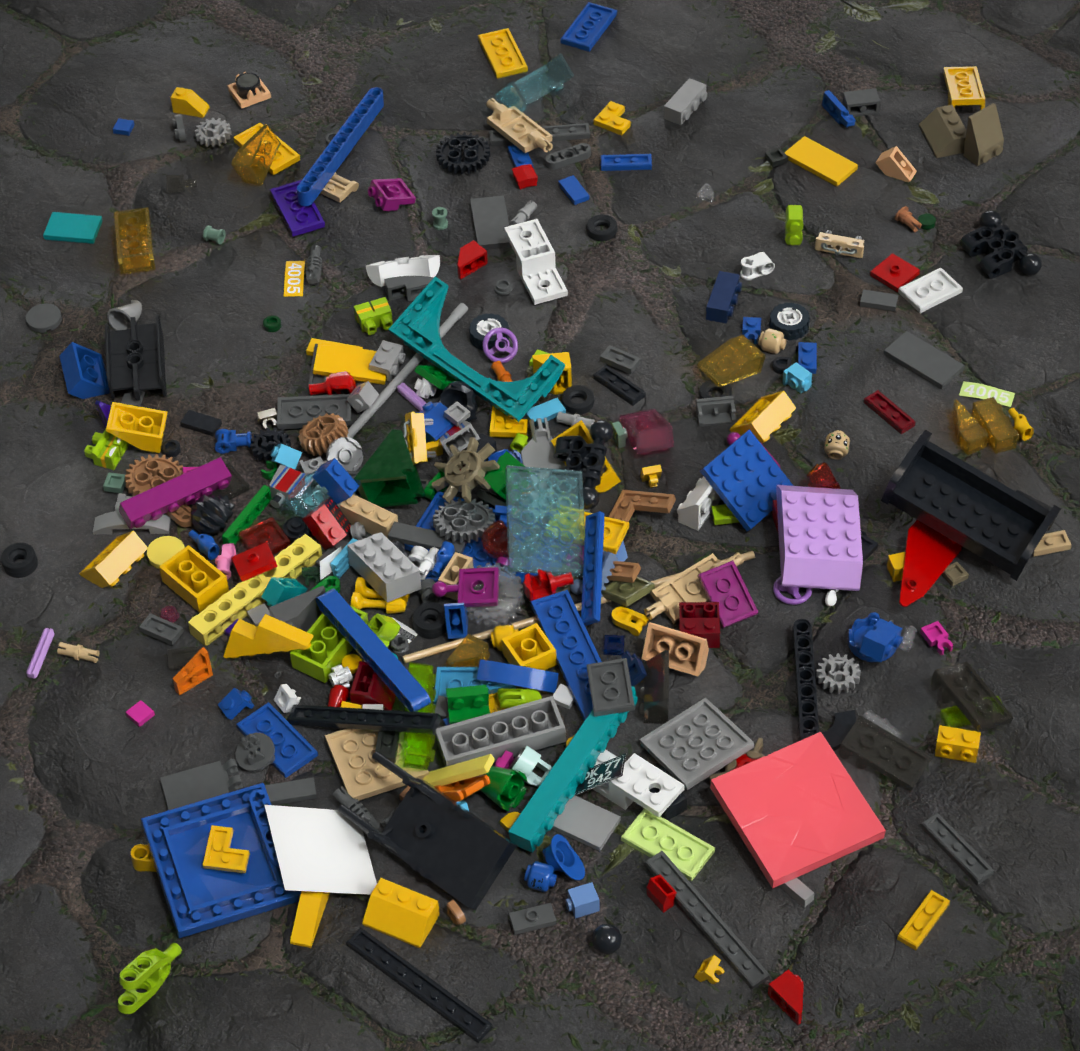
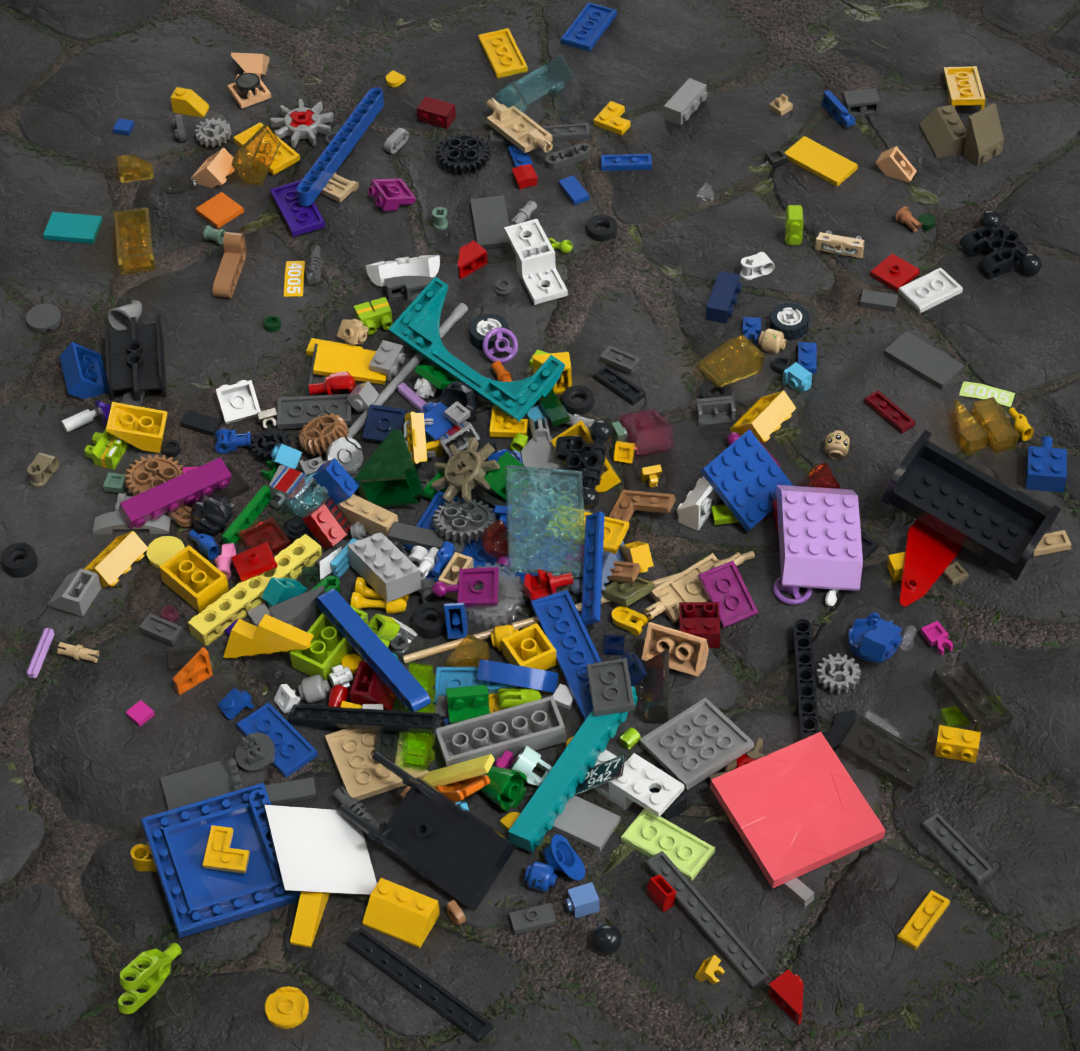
(42, 469): none -> dark tan piece
(76, 592): none -> light grey slope
(78, 420): none -> white cylinder
(133, 168): none -> clear yellow slope
(214, 169): none -> light nougat slope
(219, 210): none -> orange tile
(230, 266): none -> medium nougat beam
(238, 401): none -> white plate
(252, 62): none -> light nougat slope
(286, 1007): none -> yellow tile
(302, 123): none -> light grey gear
(314, 689): none -> light grey head
(353, 331): none -> tan brick
(381, 422): none -> dark blue hinge
(395, 79): none -> yellow tile
(396, 140): none -> light grey beam
(436, 112): none -> dark red brick
(553, 409): none -> dark green tile
(565, 246): none -> lime arm
(624, 452): none -> yellow tile
(629, 738): none -> lime hose
(638, 553): none -> yellow slope
(781, 105): none -> tan tile
(1046, 467): none -> blue brick

